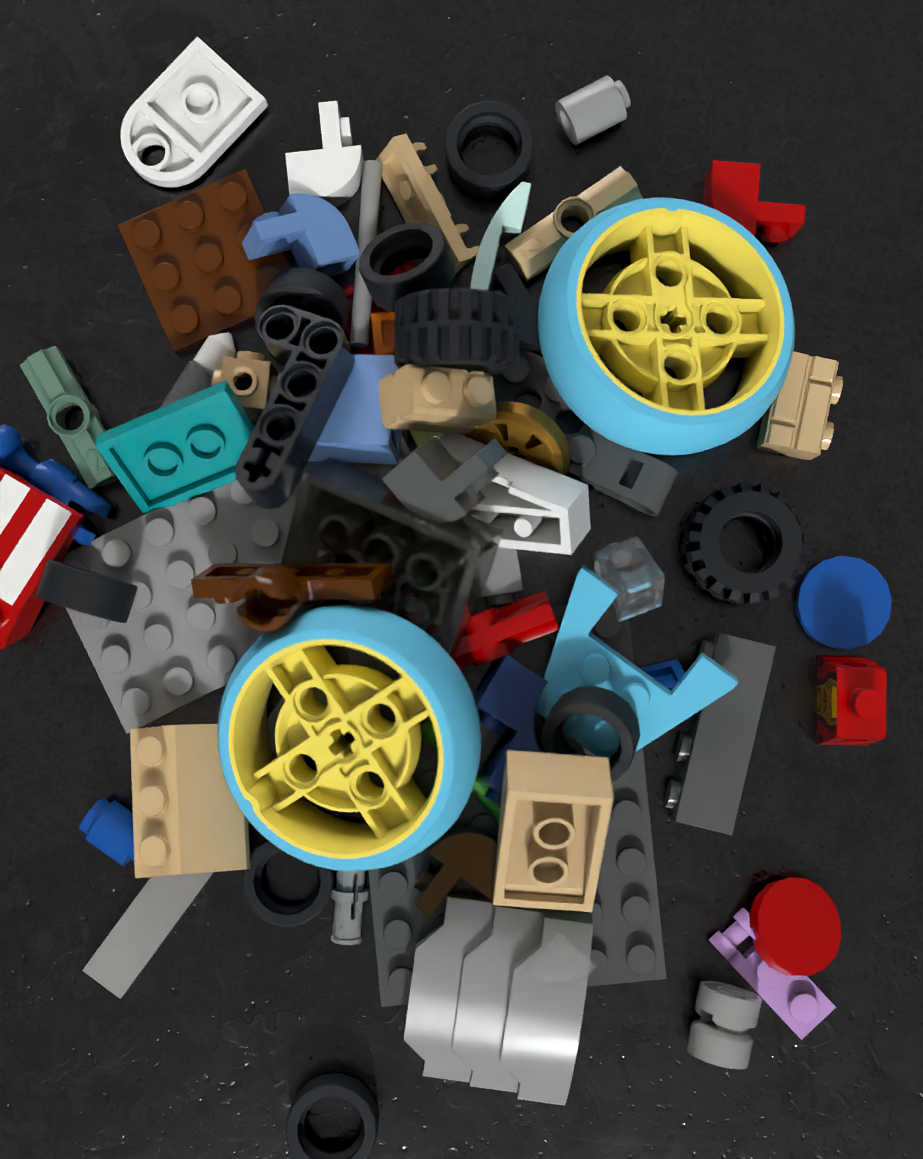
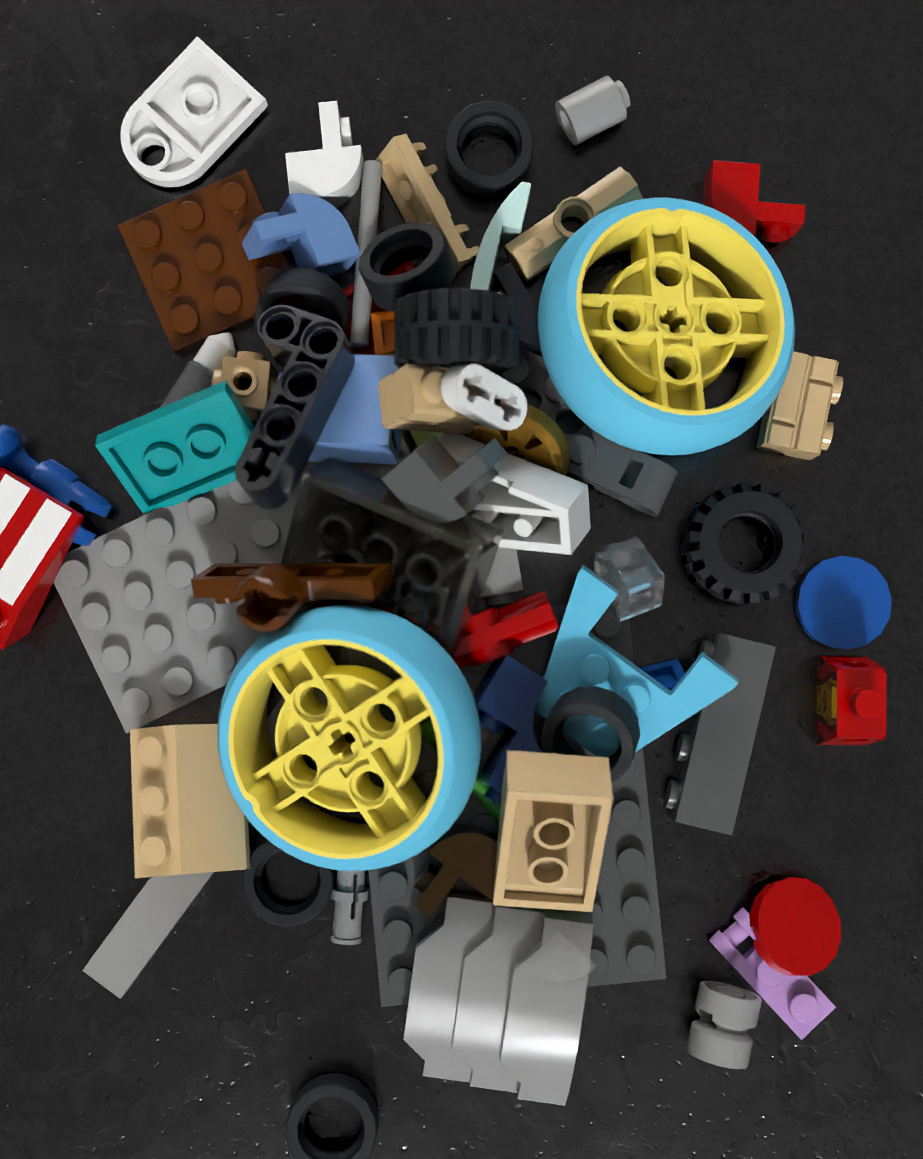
(60, 393): sand green piece -> none
(86, 591): black tyre -> none
(110, 830): blue brick -> none
(481, 406): none -> white beam

